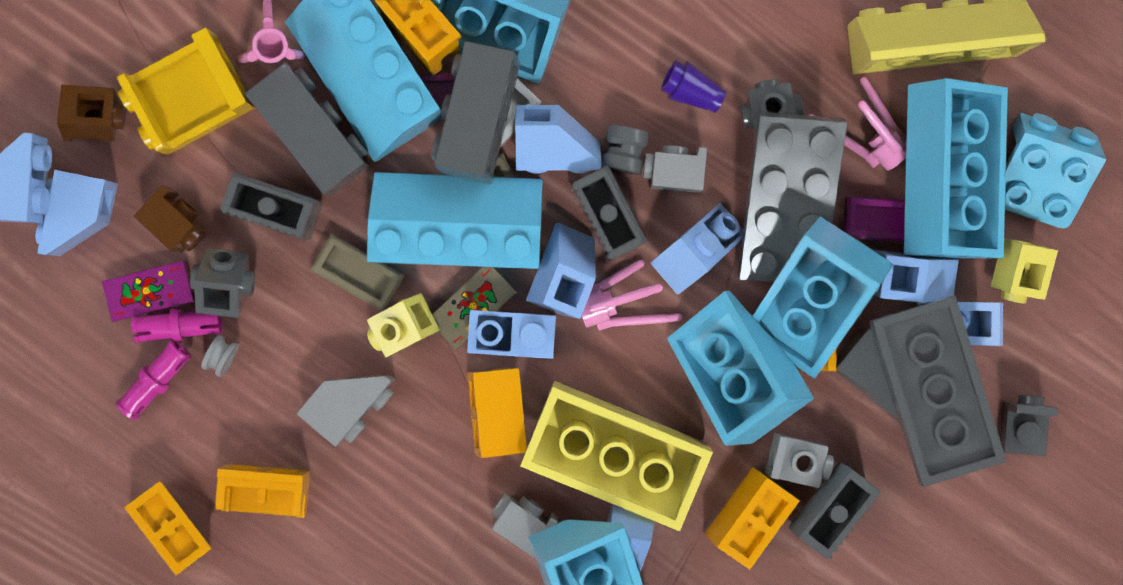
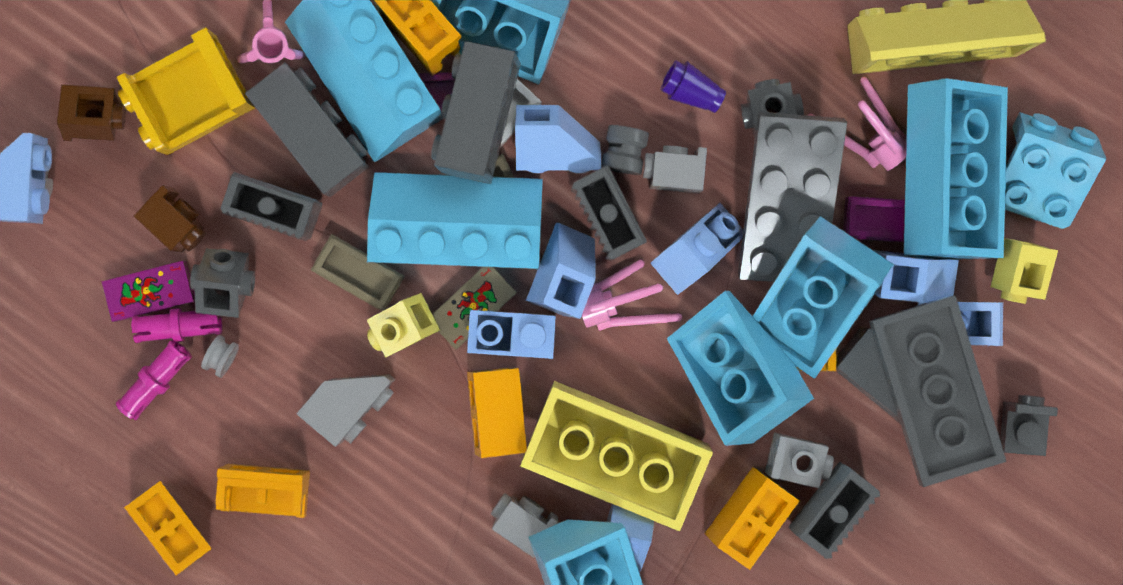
(75, 211): light blue slope -> none

